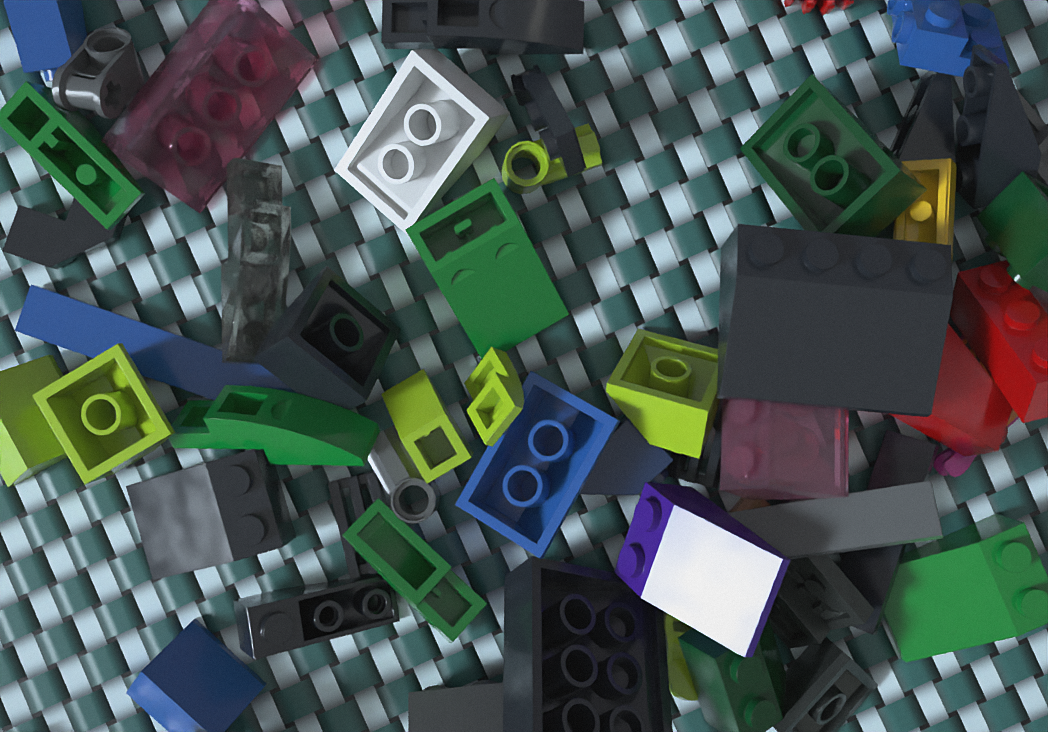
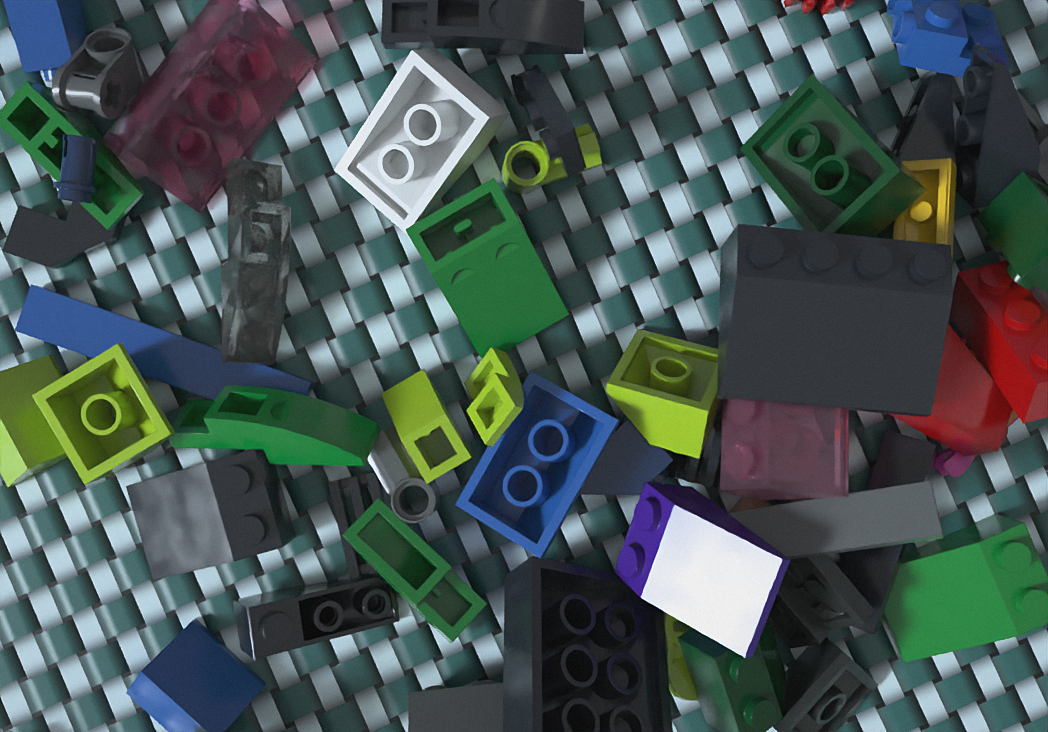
(77, 169): none -> dark blue pin
(329, 343): black slope -> none

